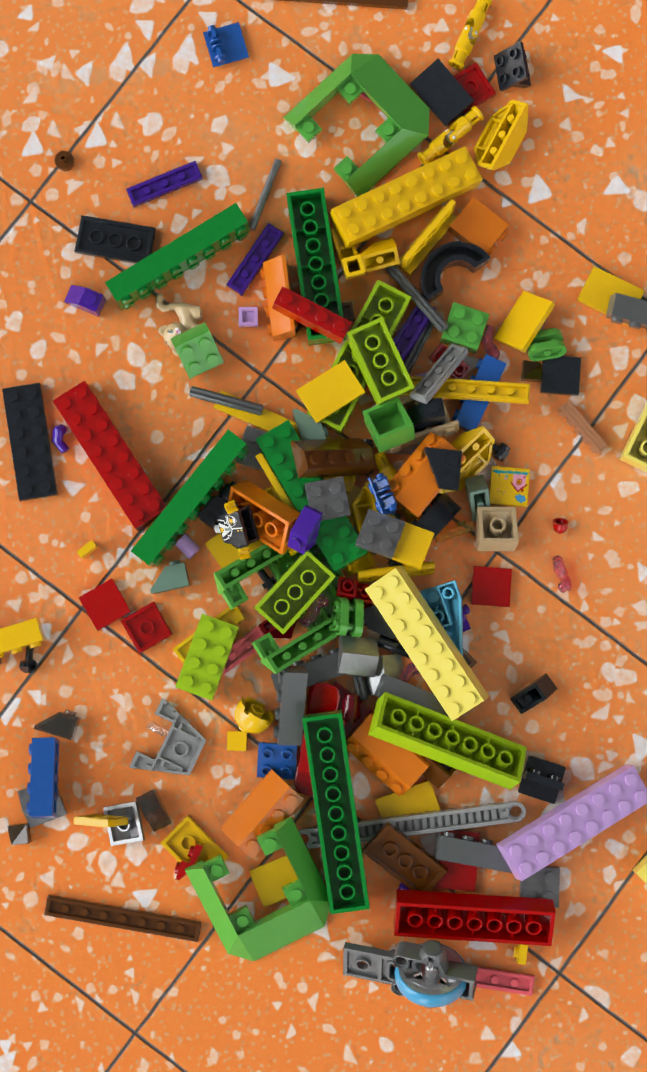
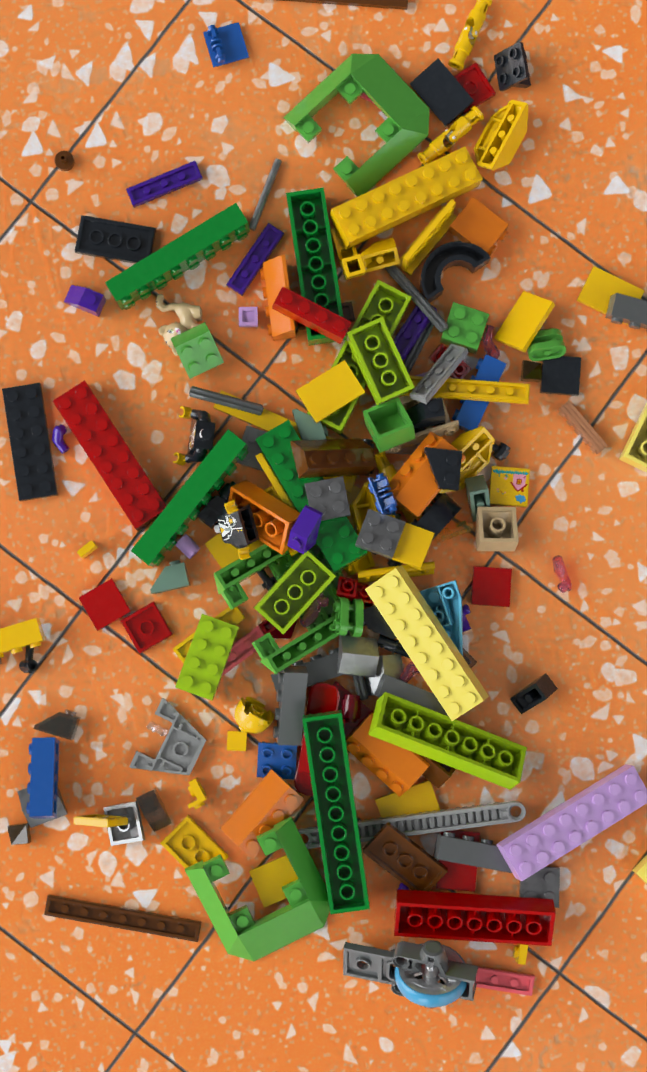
(194, 853): red slope -> none
(197, 790): none -> yellow bracket
(200, 436): none -> black torso
(542, 779): black bracket -> none
(560, 525): red hinge -> none

